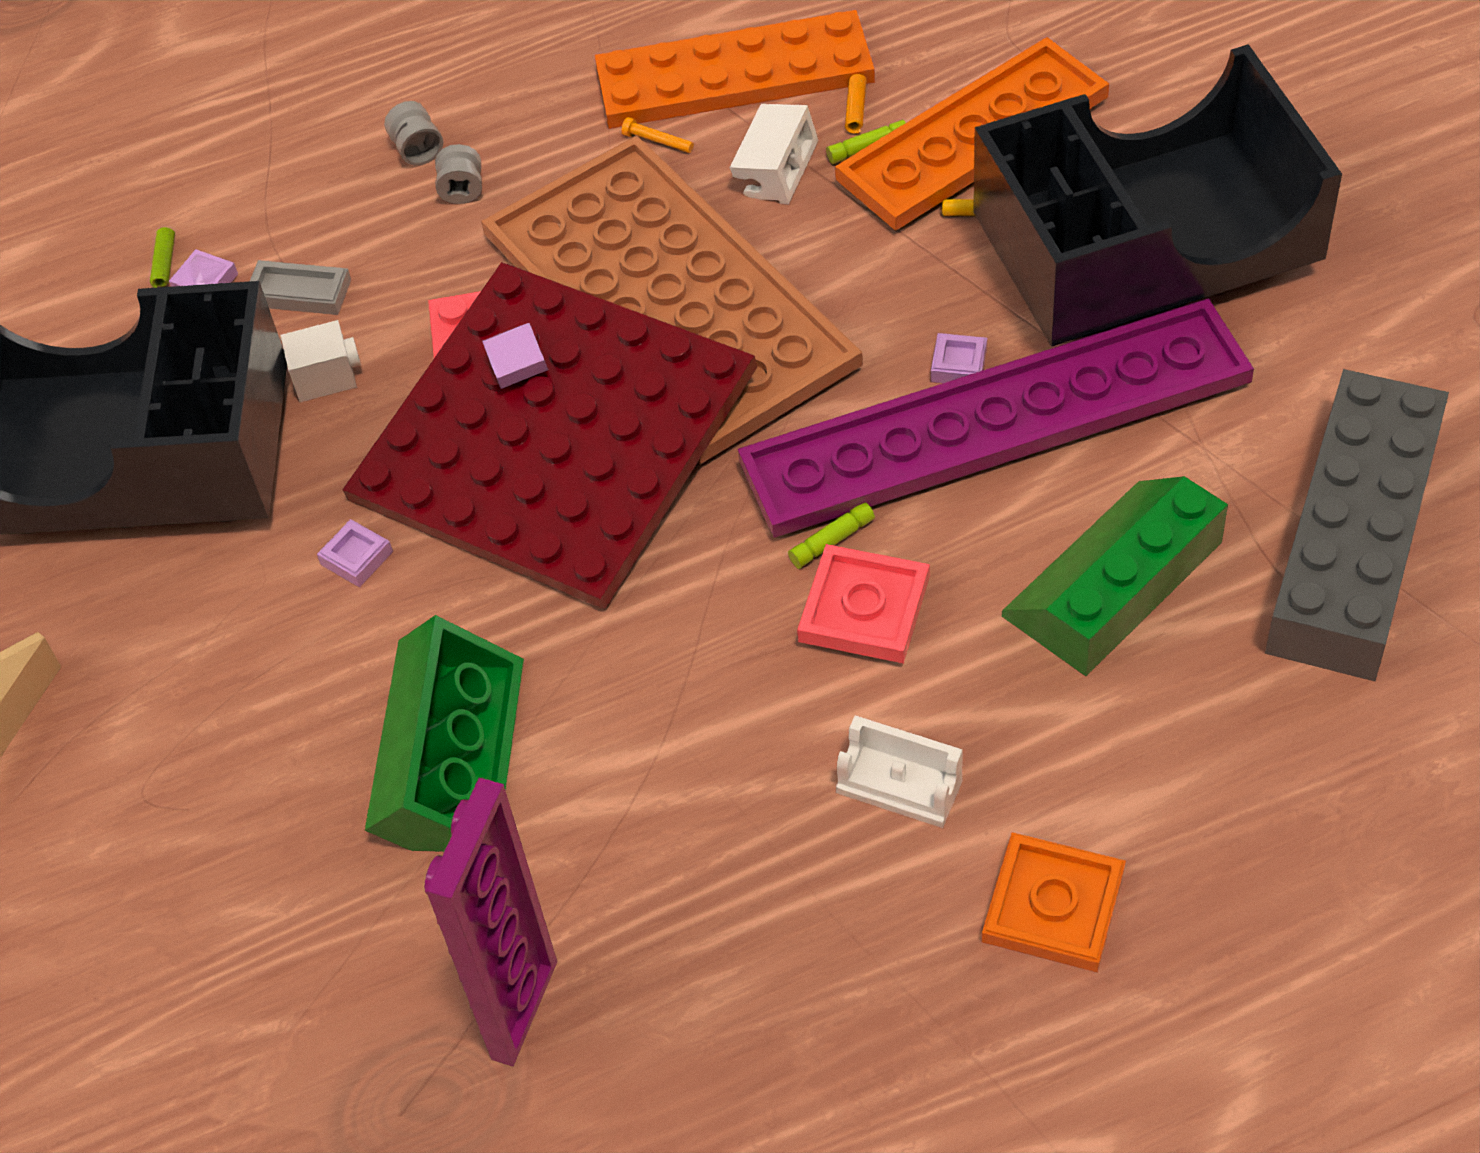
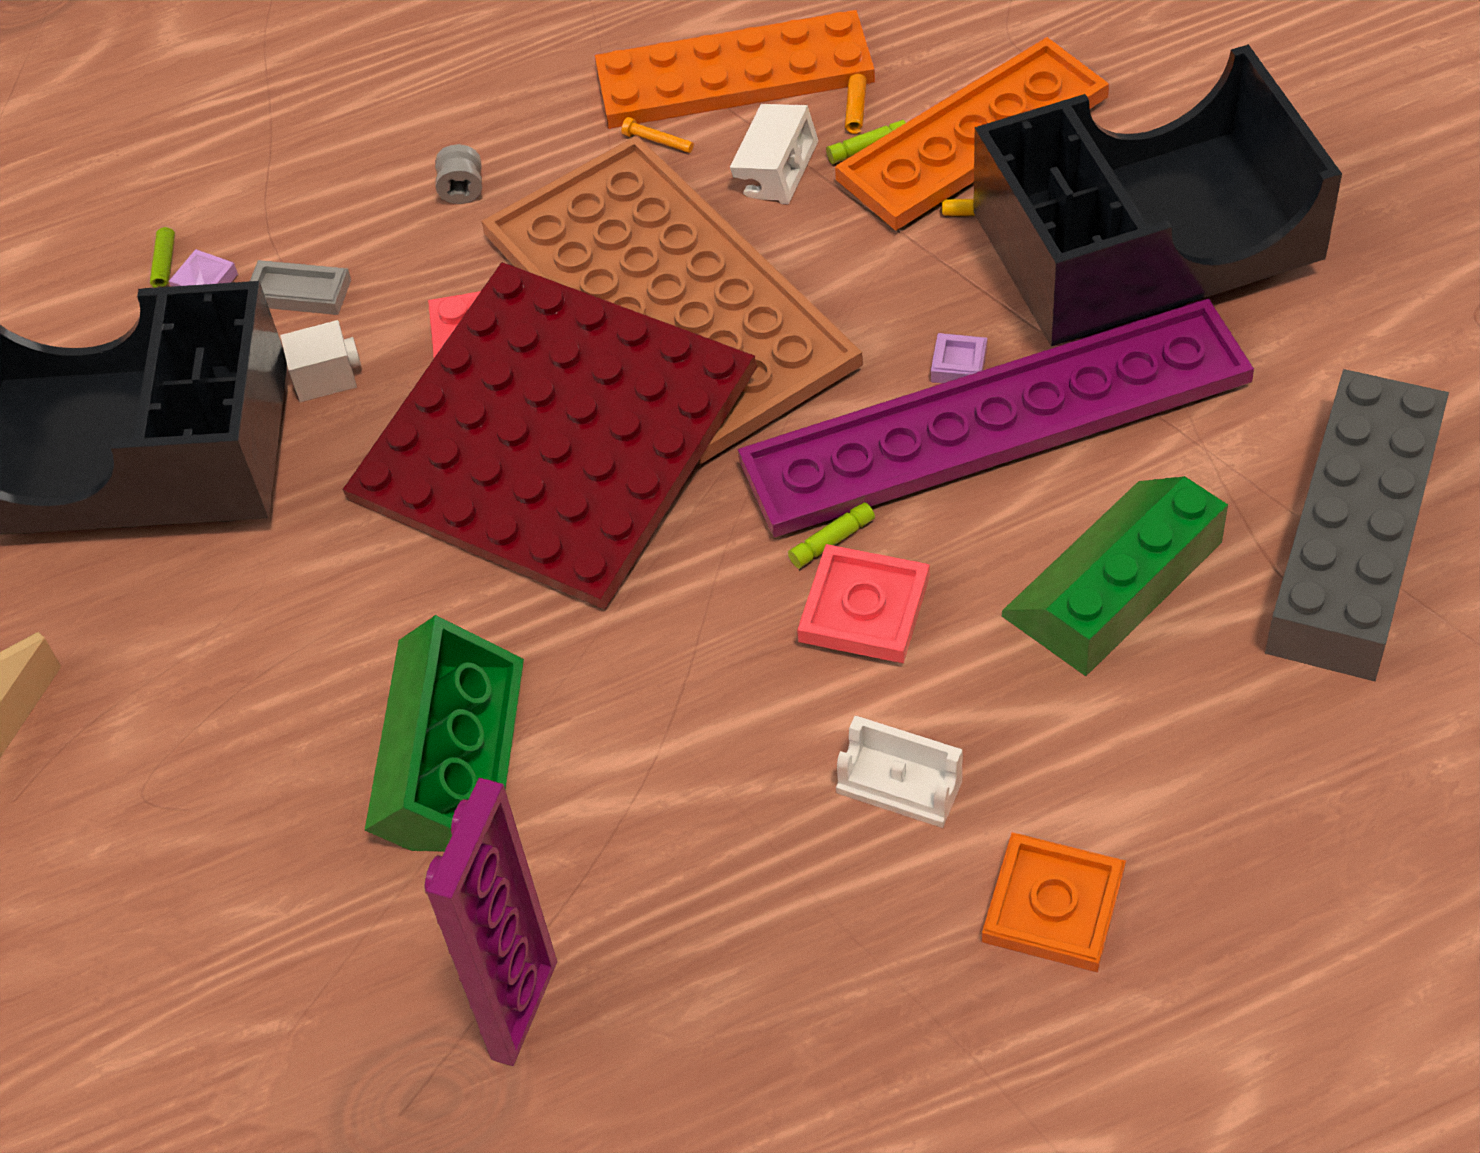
(355, 553): lavender tile -> none
(413, 133): light grey wheel -> none
(515, 355): lavender tile -> none

